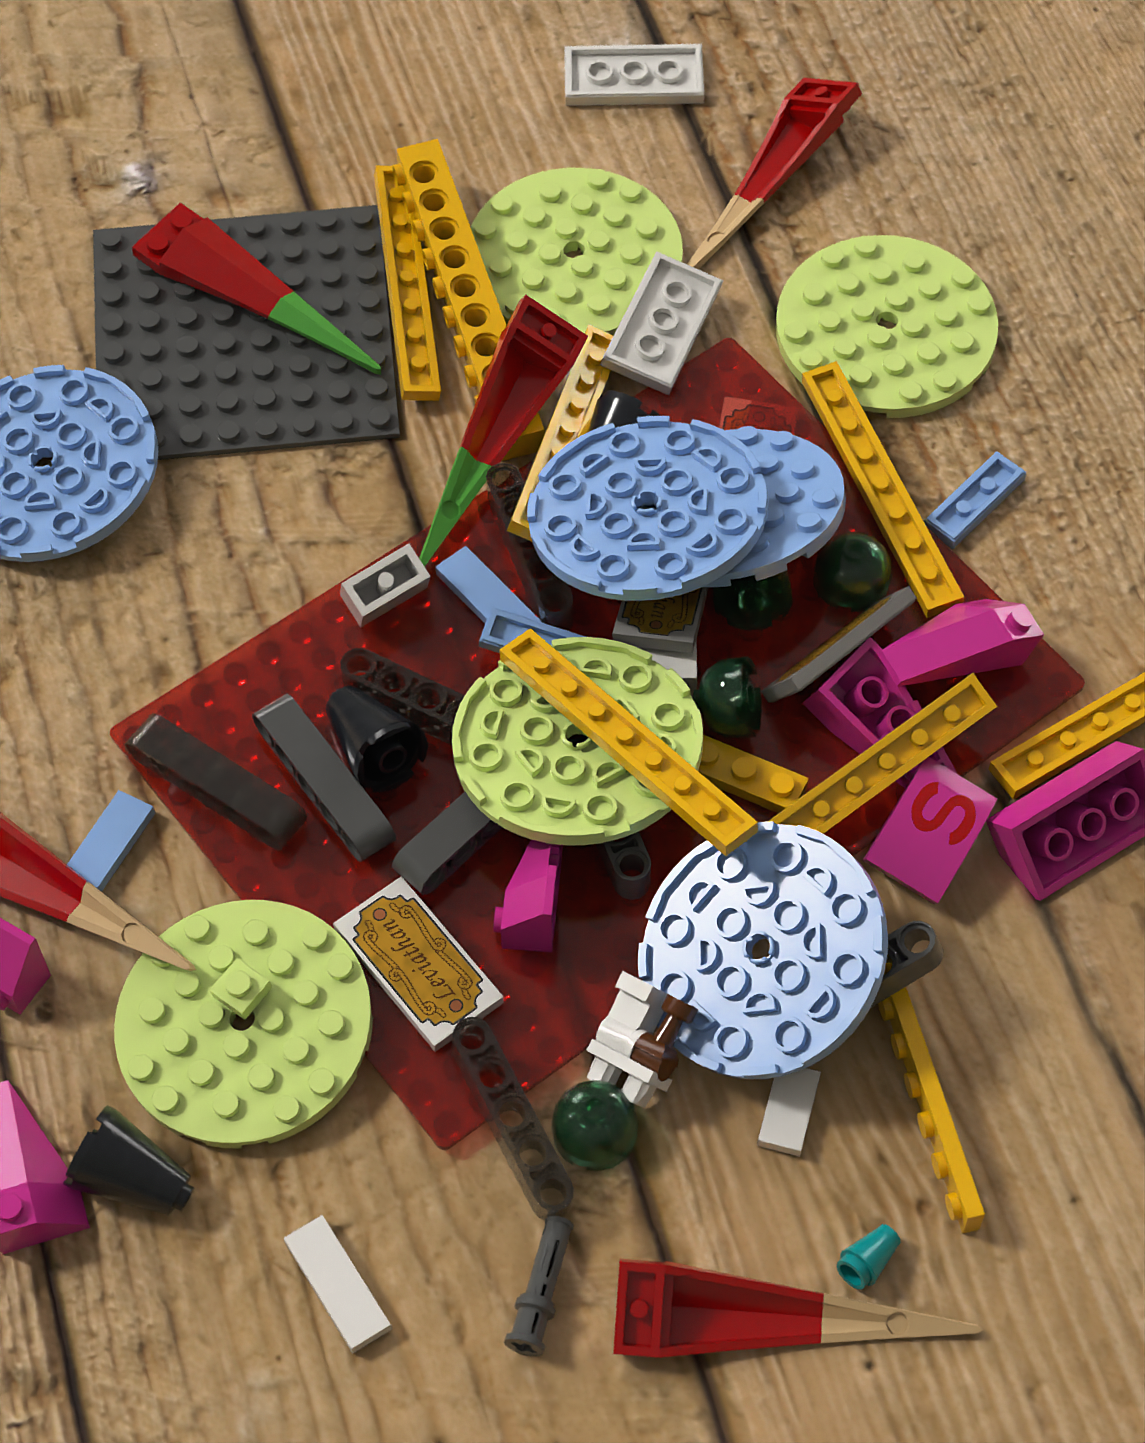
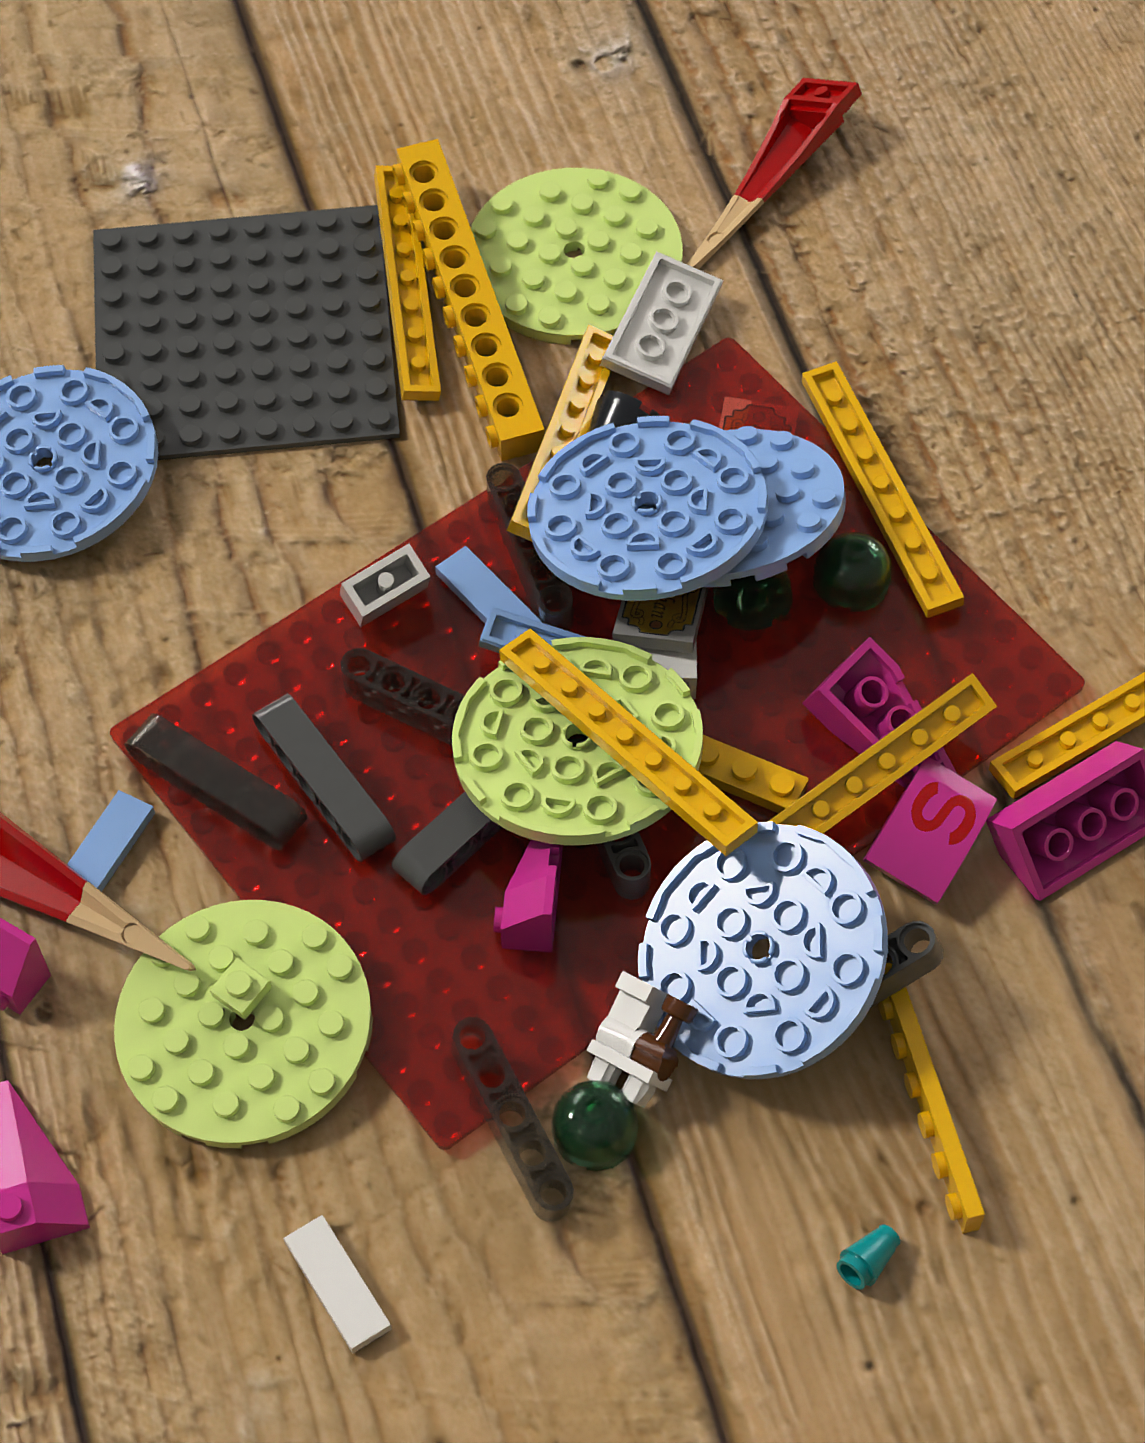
(128, 1167): black cone -> none
(208, 259): red plate -> none
(375, 739): black cone -> none
(417, 962): tile -> none
(523, 373): red plate -> none
(535, 1304): dark grey pin -> none
(634, 74): white tile -> none
(696, 1310): red plate -> none
(729, 699): clear green cylinder -> none
(789, 1111): white tile -> none
(839, 645): light grey tile -> none
(940, 311): yellowish green plate -> none
(963, 642): dark pink wedge -> none
(975, 499): light blue tile -> none

